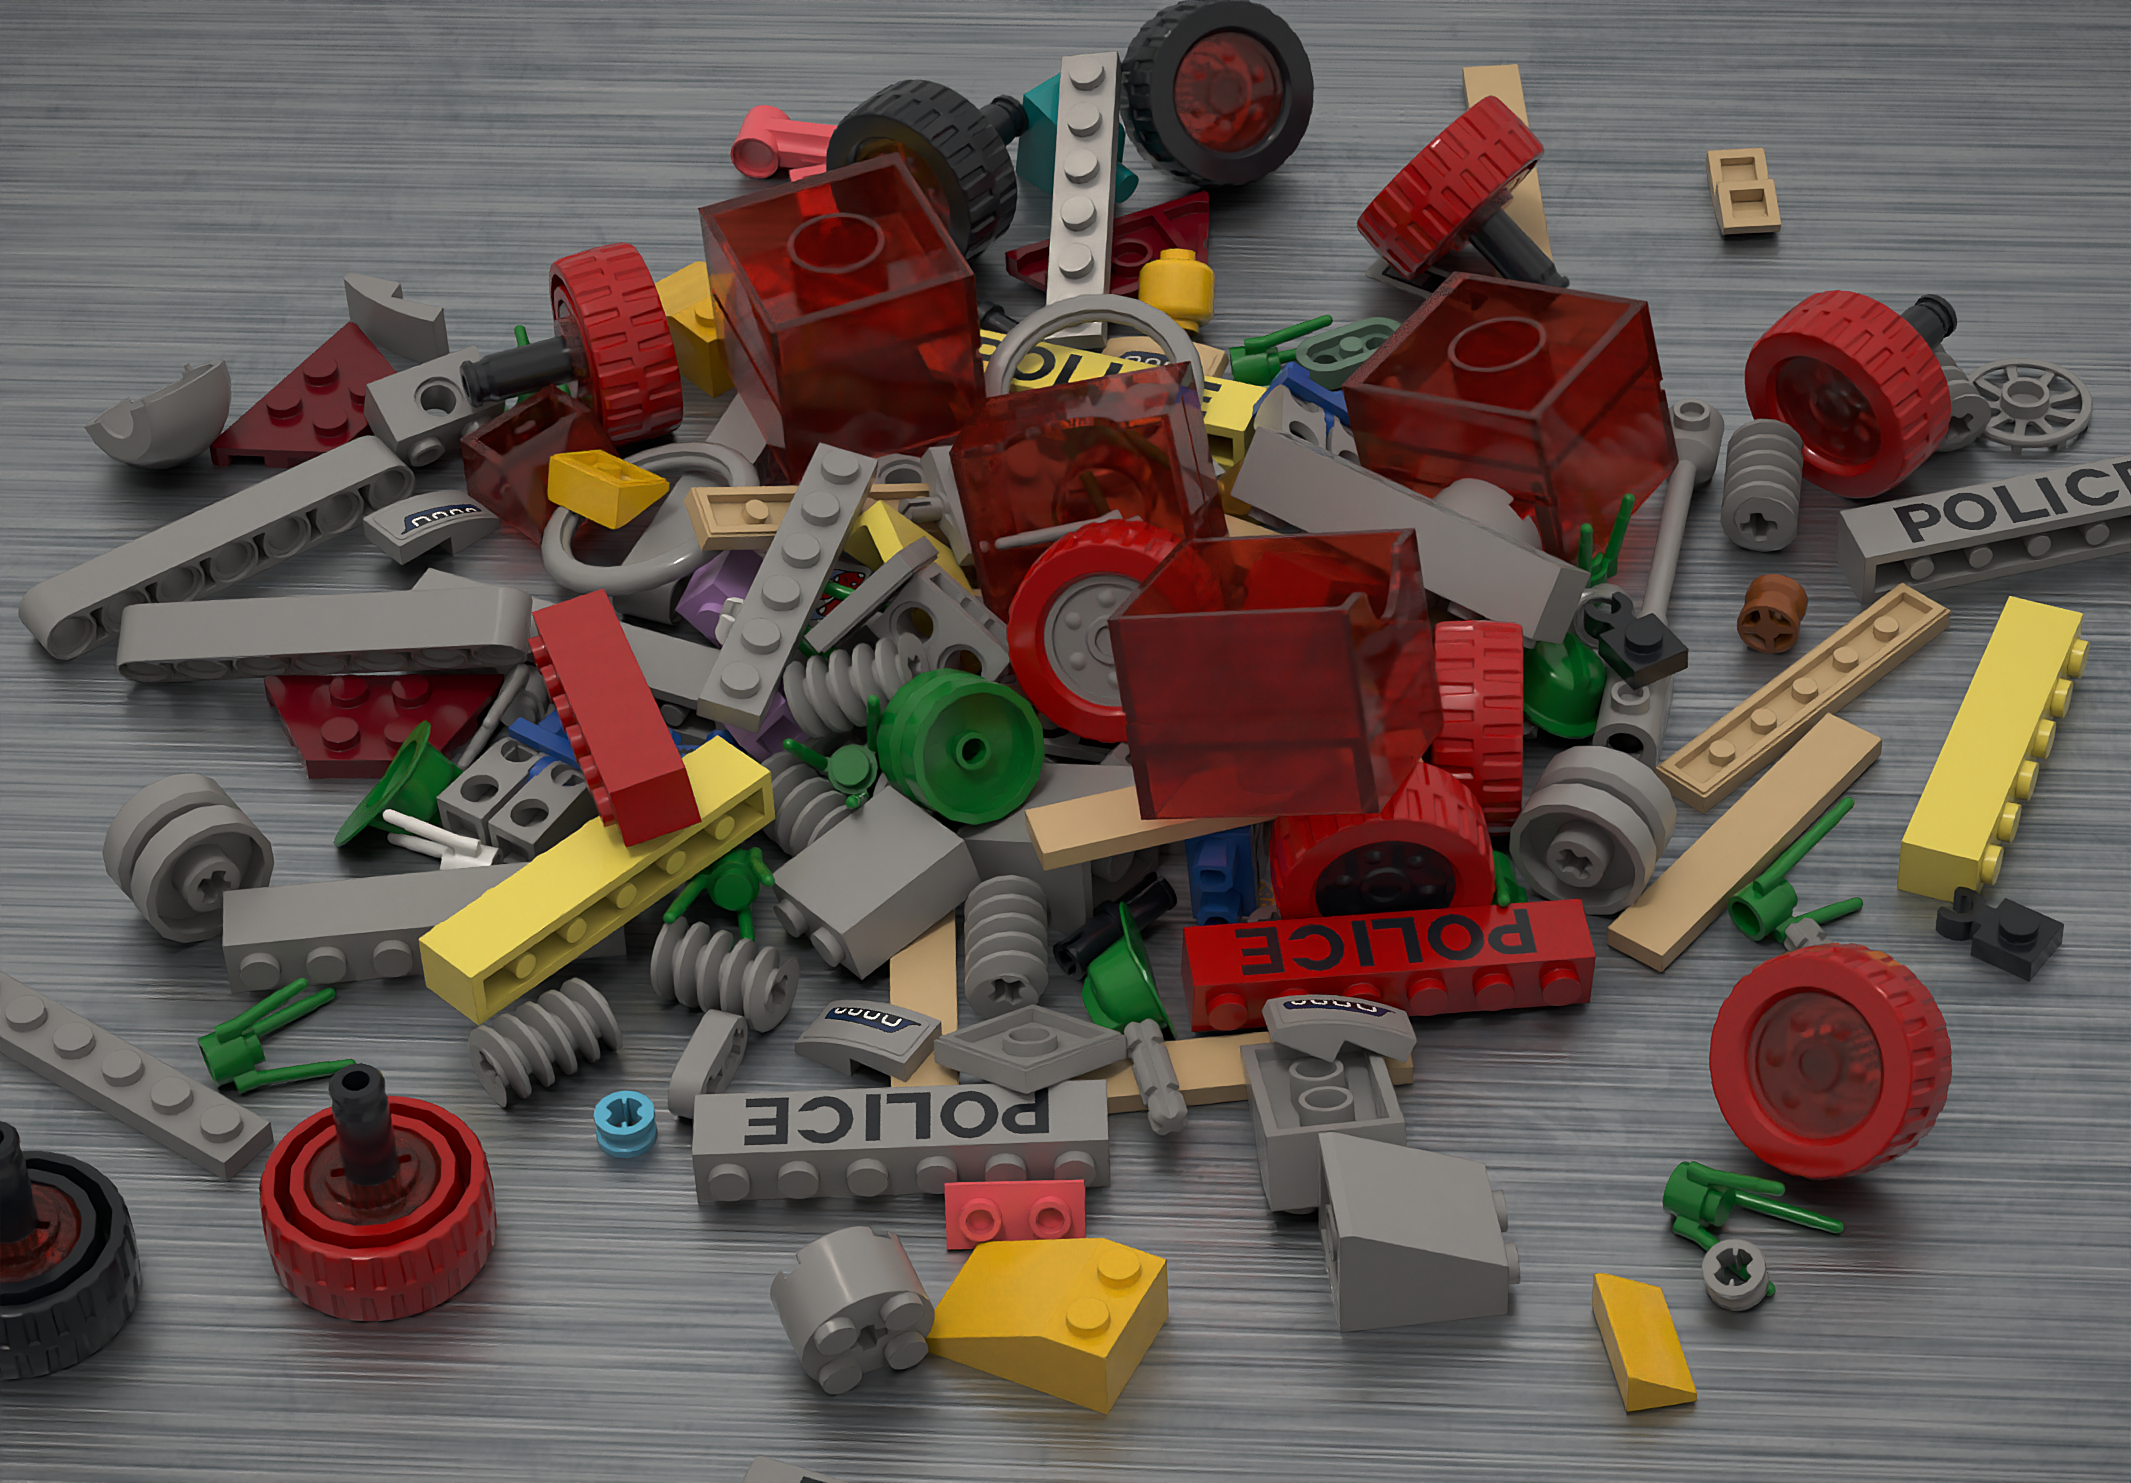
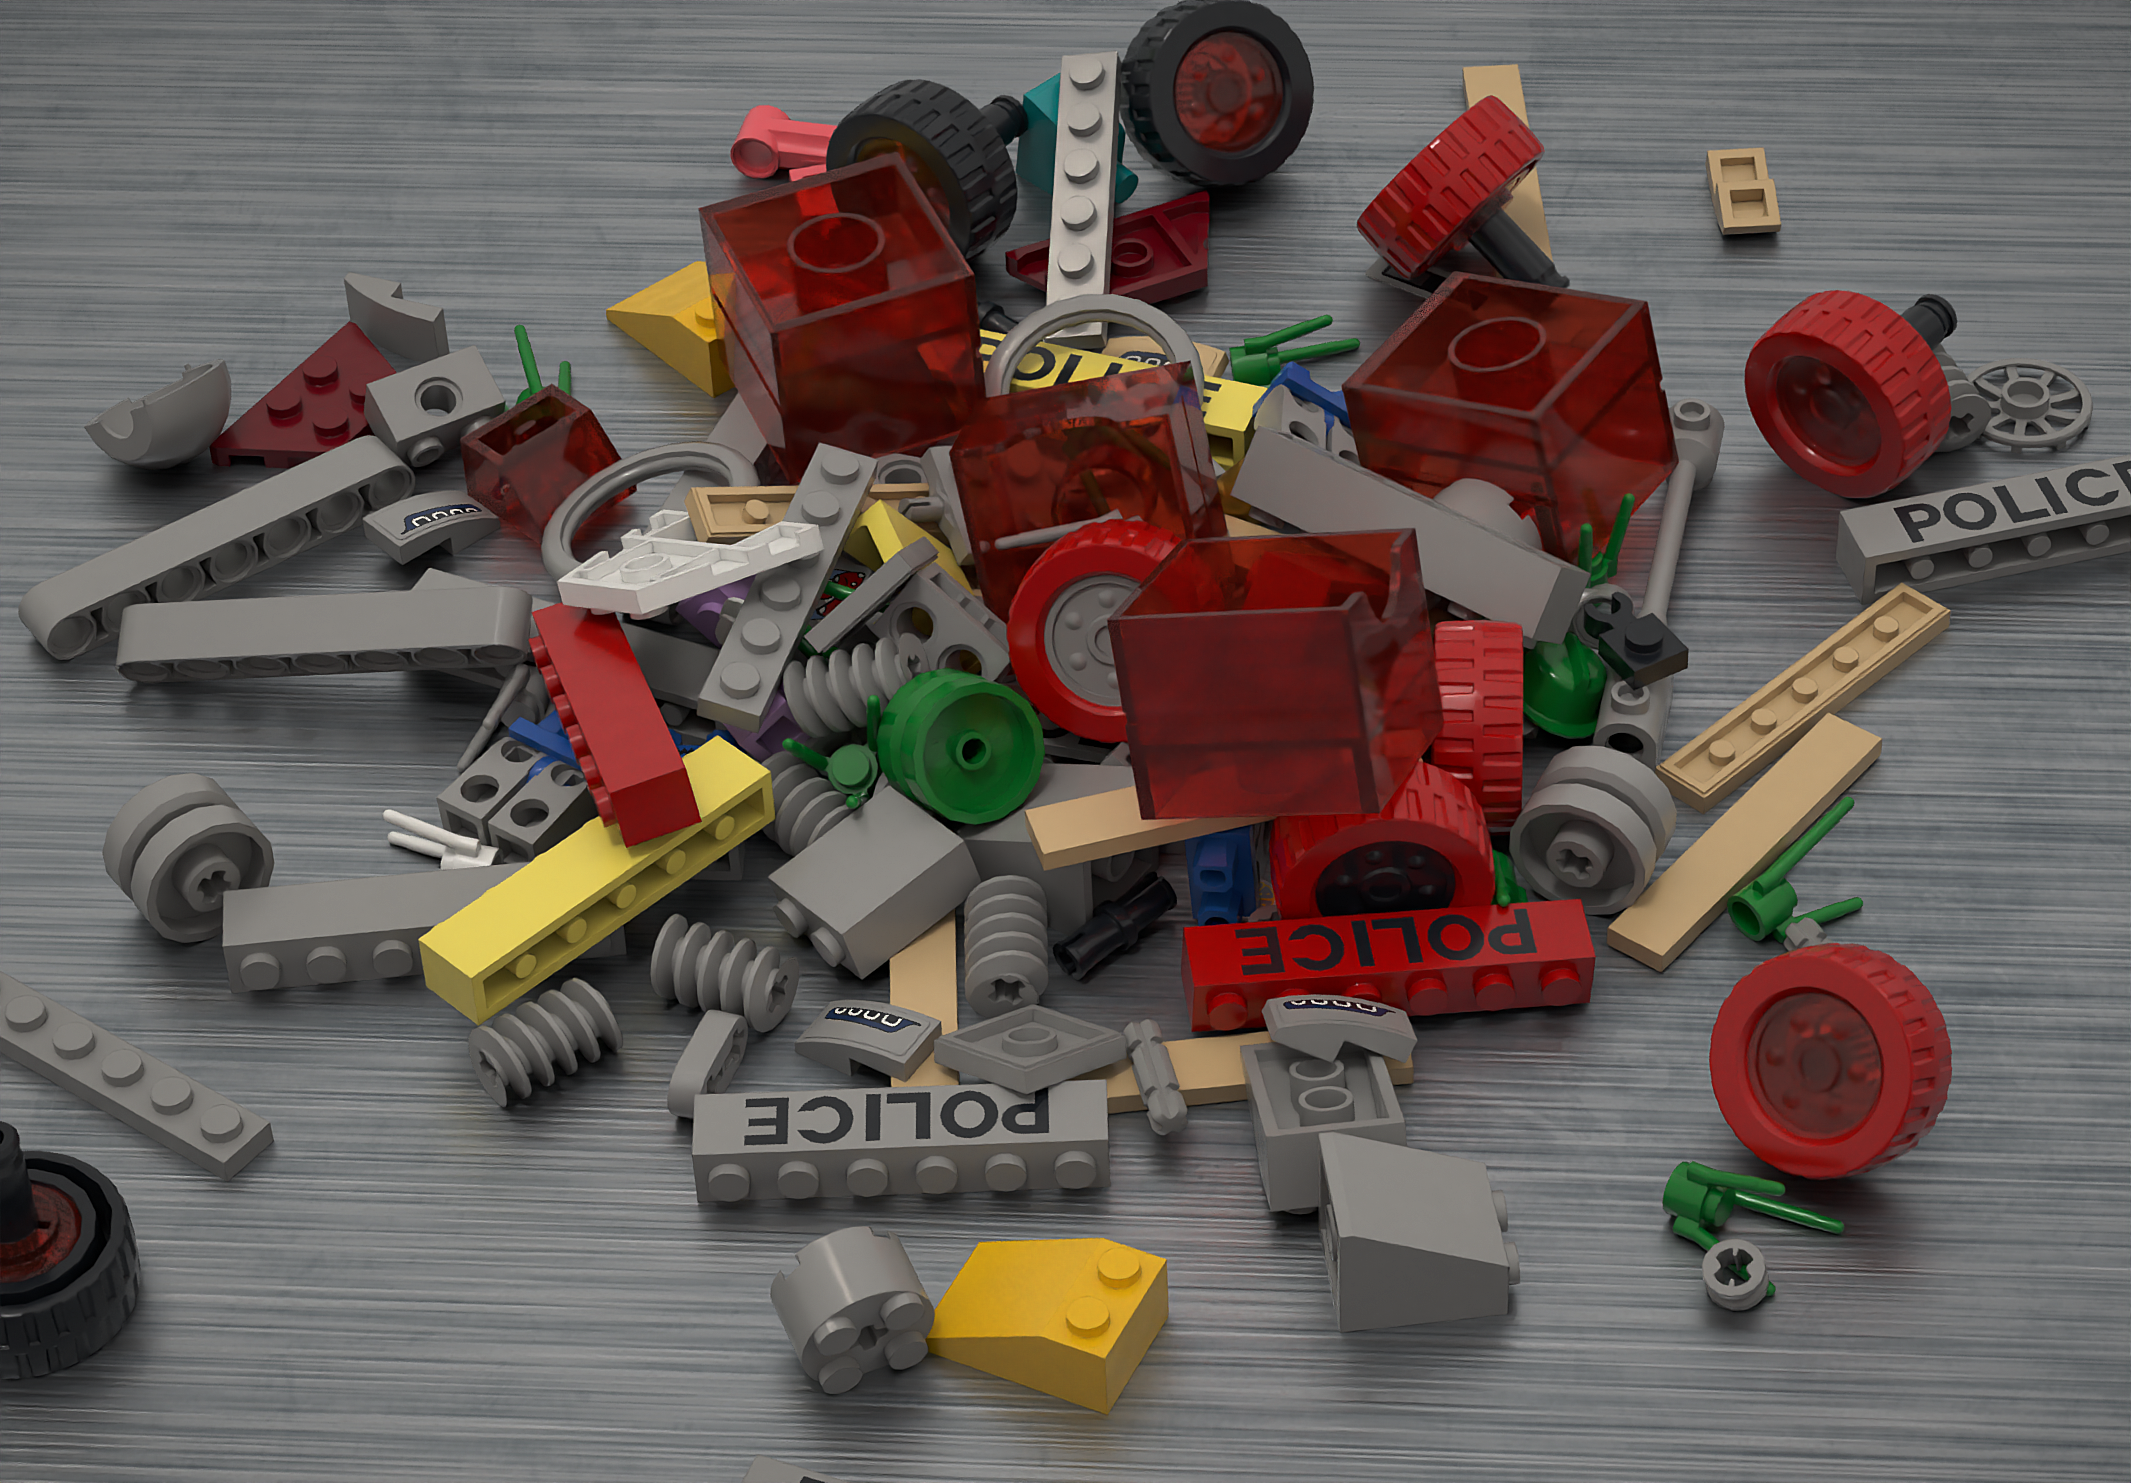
(235, 1046): green plant -> none
(359, 722): dark red wing -> none
(377, 1203): red wheel -> none
(407, 787): green piece -> none
(602, 486): yellow slope -> none
(605, 345): red wheel -> none
(625, 1140): medium azure bush -> none
(672, 566): none -> white wing
(732, 885): green plant -> none
(1013, 1211): coral hinge -> none
(1123, 983): green piece -> none
(1179, 288): yellow head -> none
(1341, 351): sand green plate -> none
(1641, 1343): yellow slope -> none
(1762, 485): light grey piece -> none
(1772, 613): dark orange wheel -> none
(1993, 751): light yellow brick -> none
(2004, 936): black plate -> none

